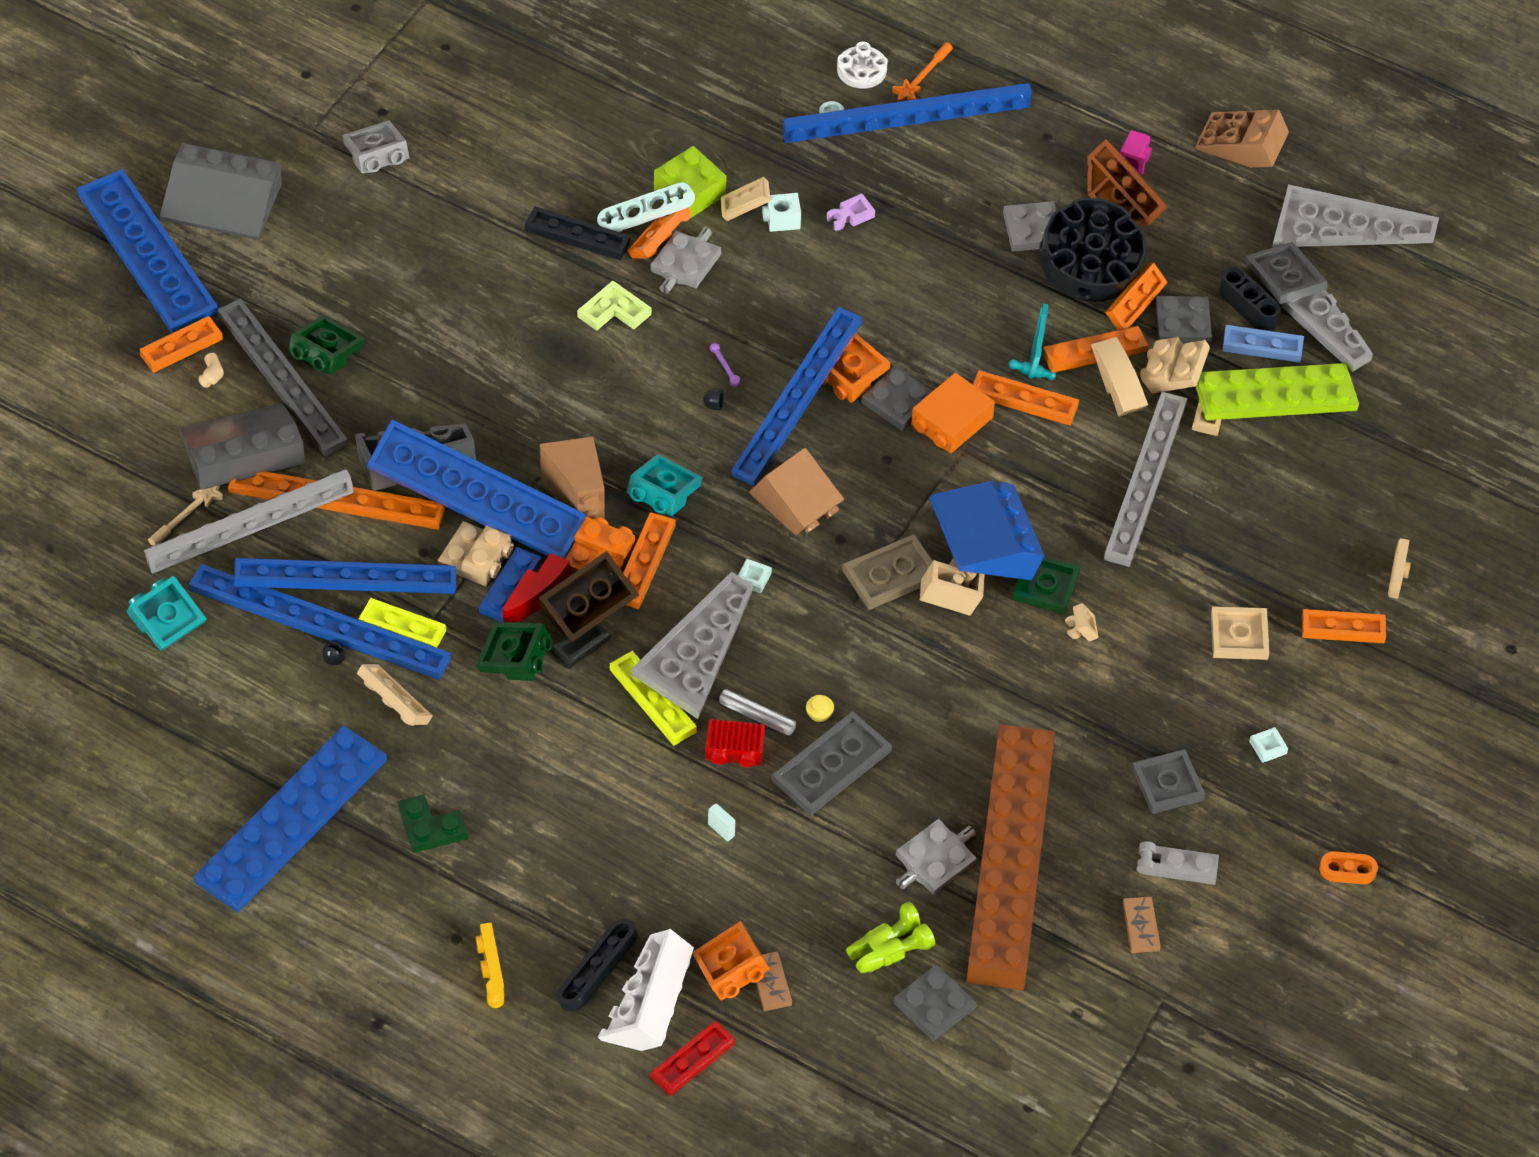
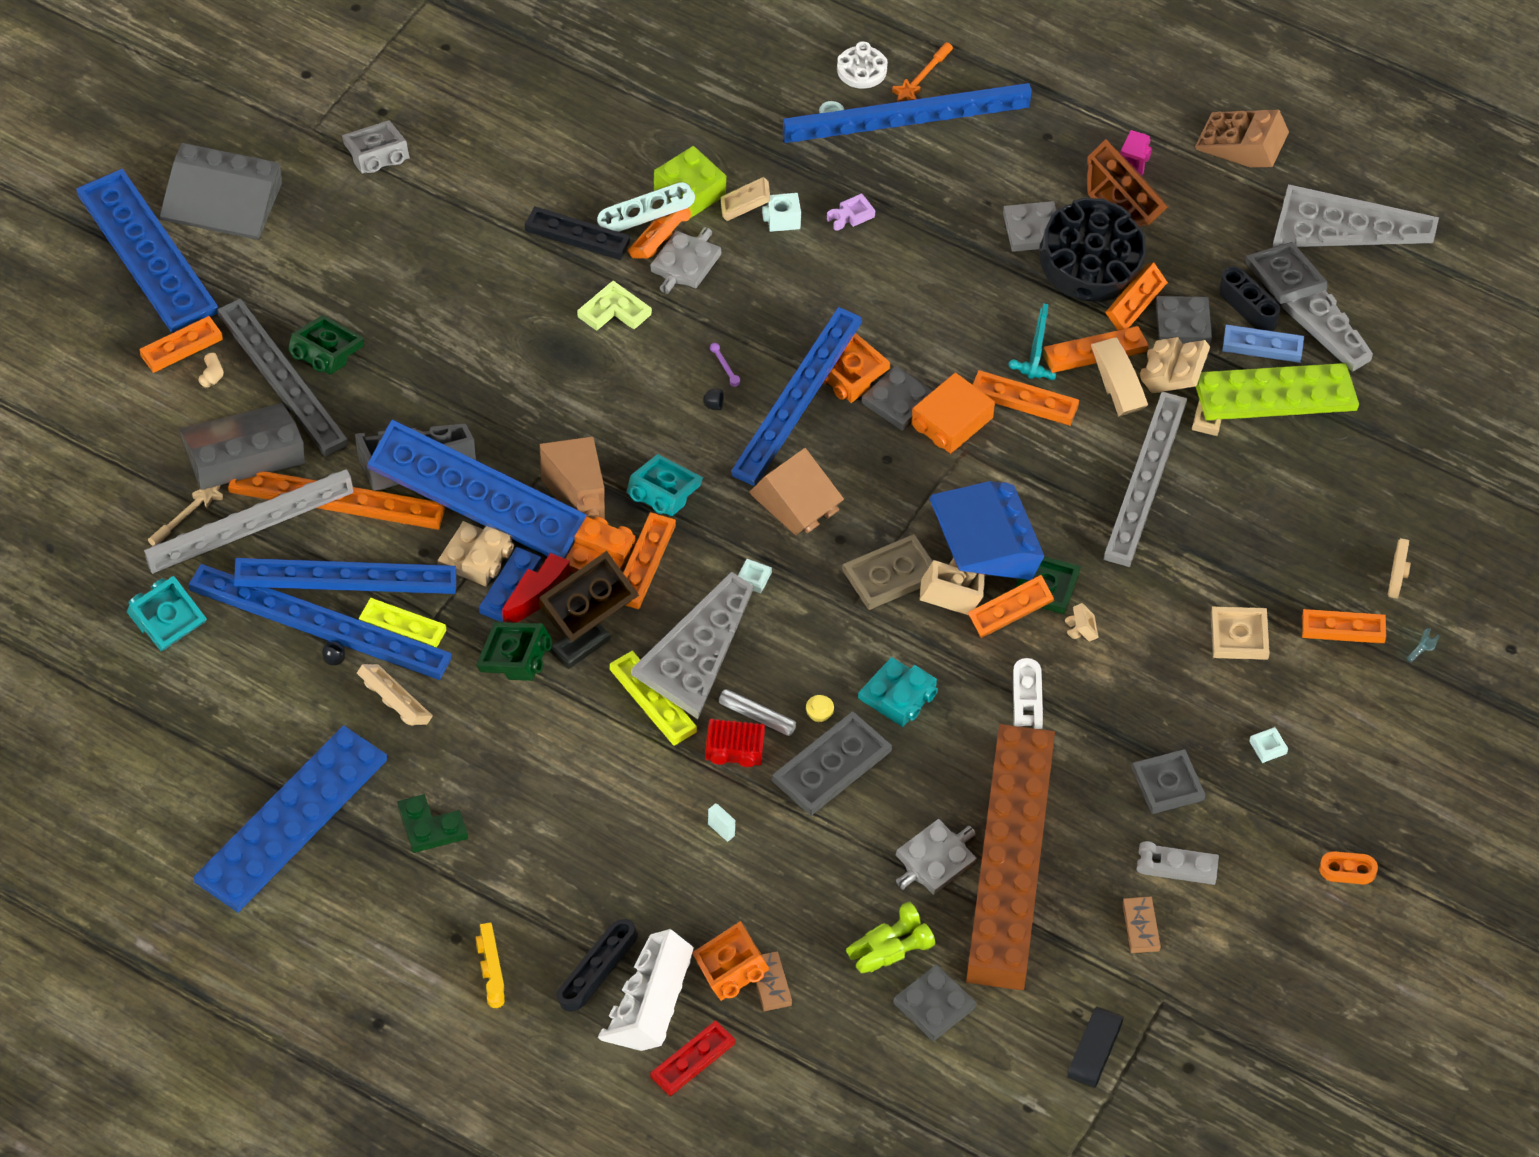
(899, 691): none -> teal plate
(1011, 606): none -> orange plate
(1027, 693): none -> white plate
(1095, 1047): none -> black beam
(1425, 644): none -> clear light blue hand

